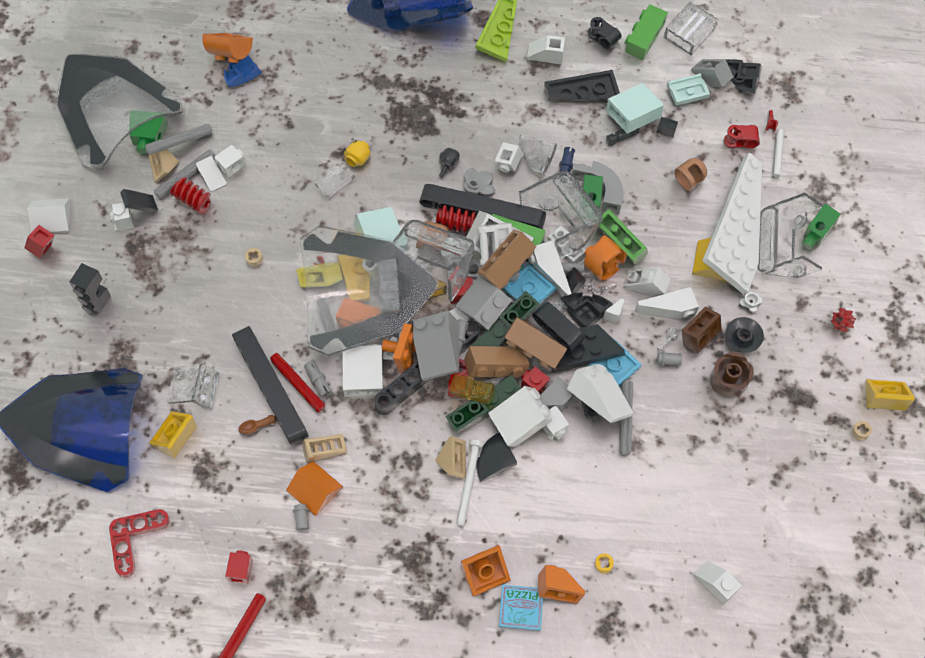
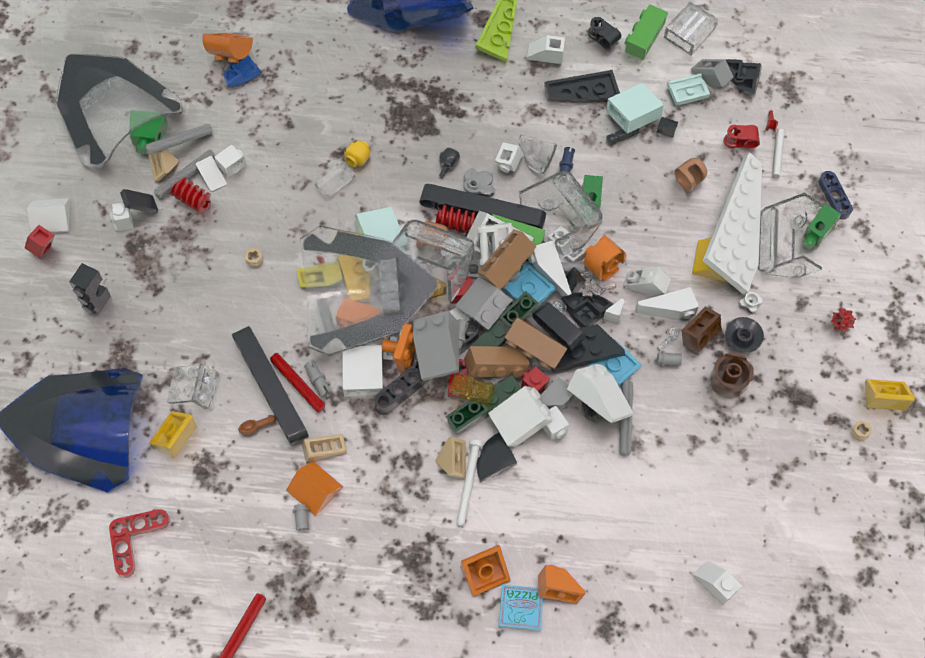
(239, 567): red brick -> none
(610, 562): yellow bush -> none
(611, 186): light grey arch -> none
(623, 237): bright green brick -> none
(835, 187): none -> dark blue beam

